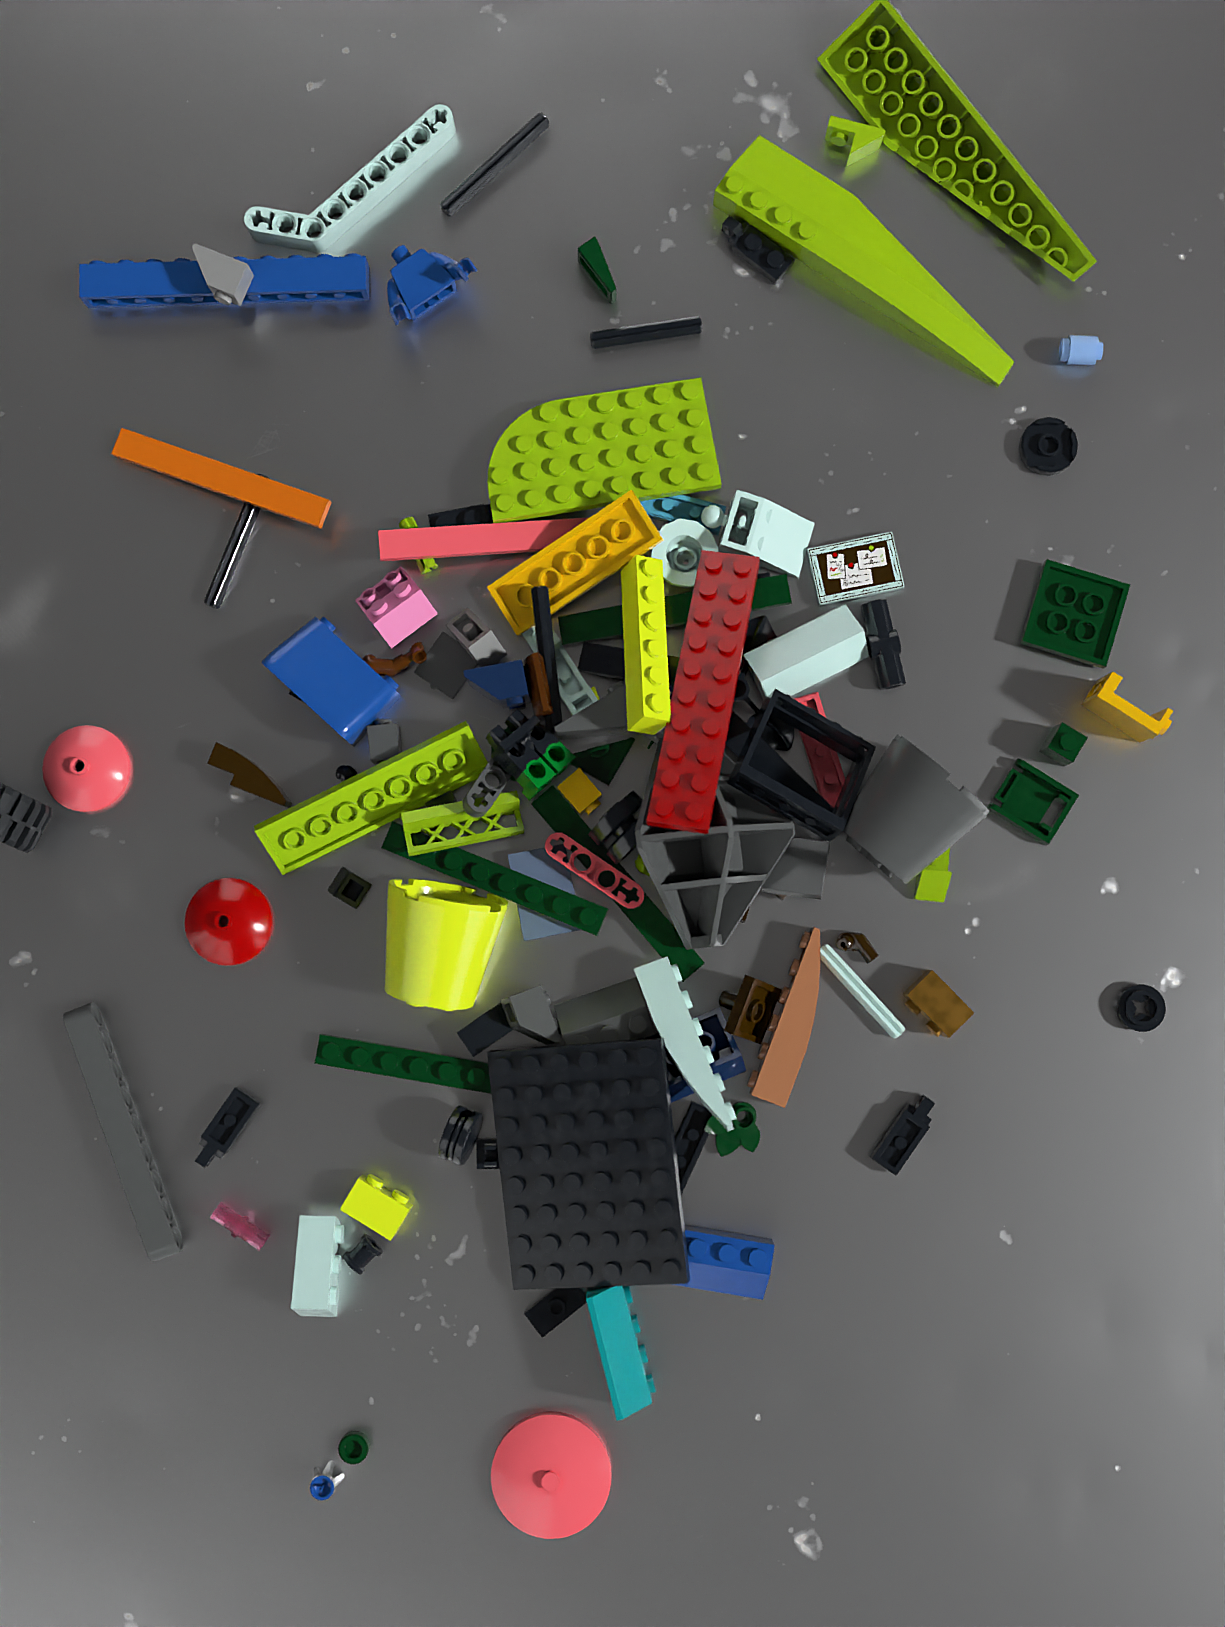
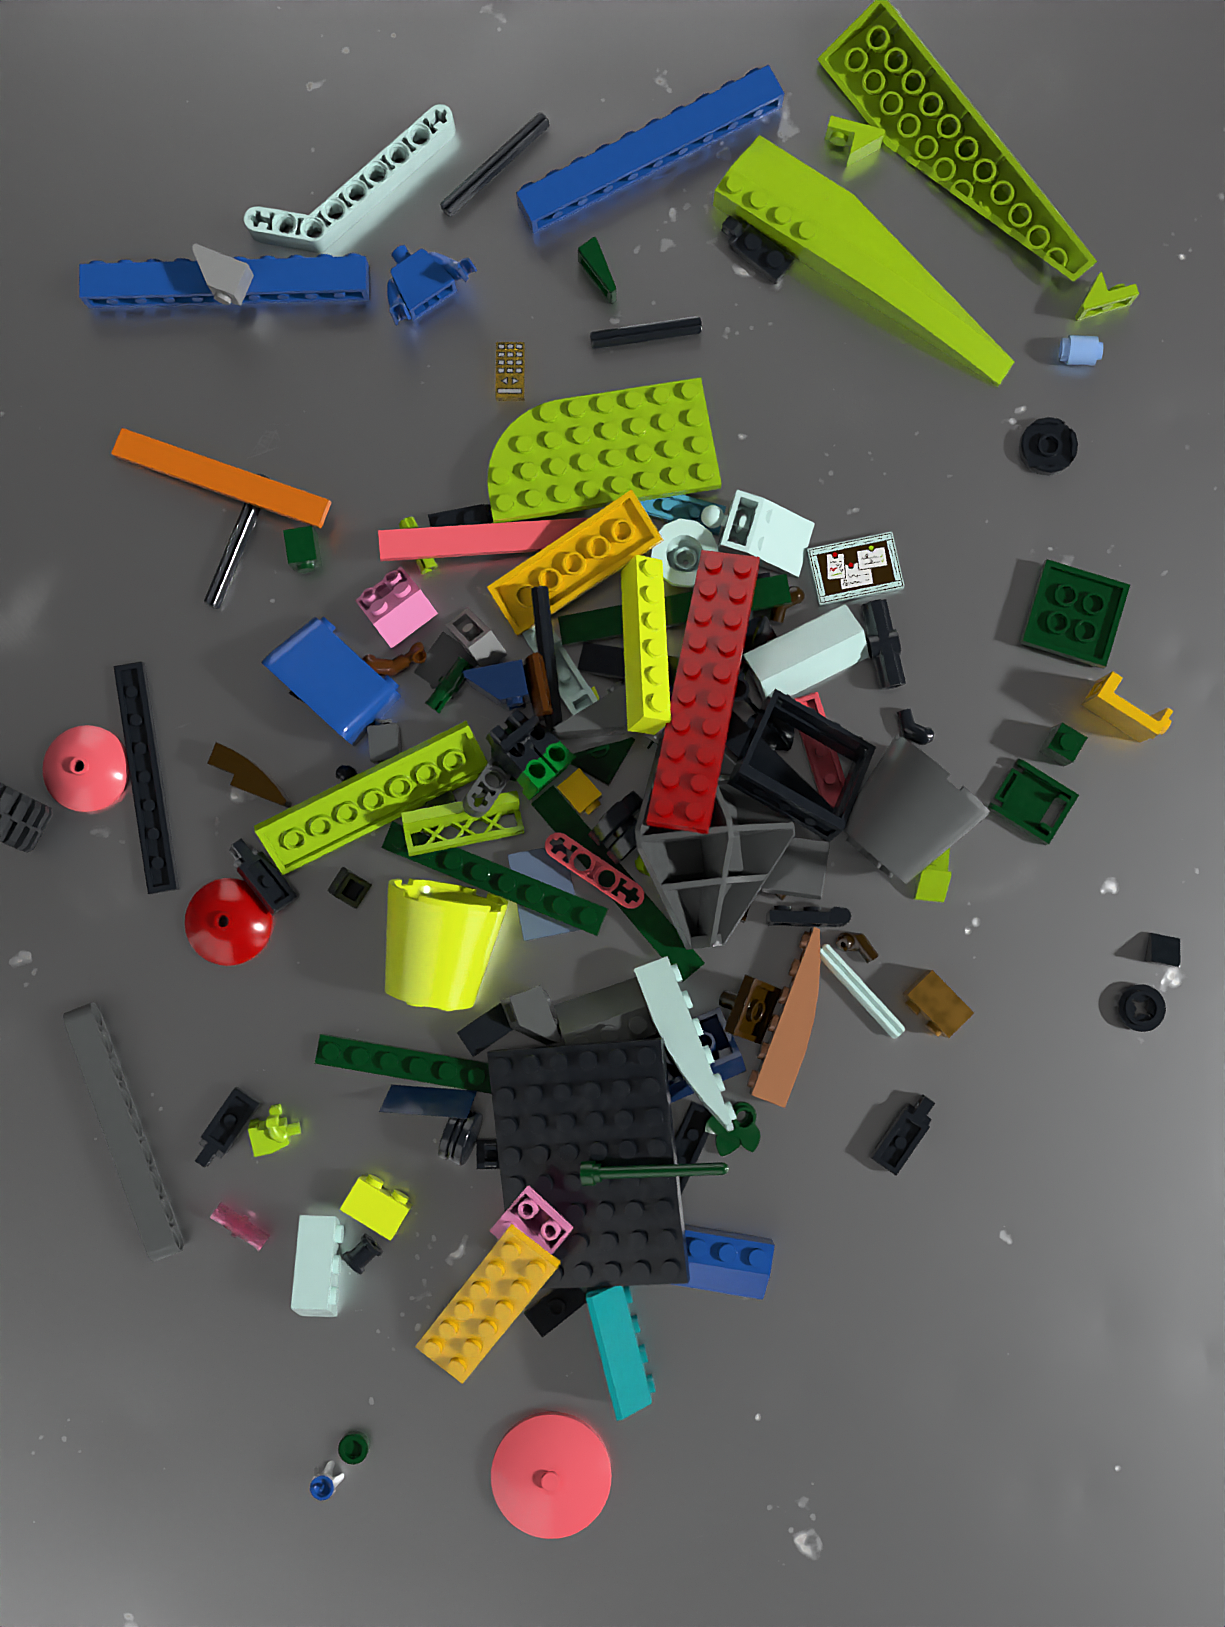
(146, 778): none -> black tile
(262, 877): none -> black hinge
(272, 1133): none -> lime piece
(302, 549): none -> dark green brick
(428, 1101): none -> dark blue sticker
(448, 685): none -> dark green pin
(487, 1303): none -> yellow plate
(510, 371): none -> clear yellow tile
(535, 1219): none -> bright pink slope
(592, 1173): none -> dark green piece
(650, 148): none -> blue brick
(797, 596): none -> dark brown arm
(809, 917): none -> black hinge
(913, 731): none -> black arm
(1101, 300): none -> lime slope
(1163, 950): none -> black slope

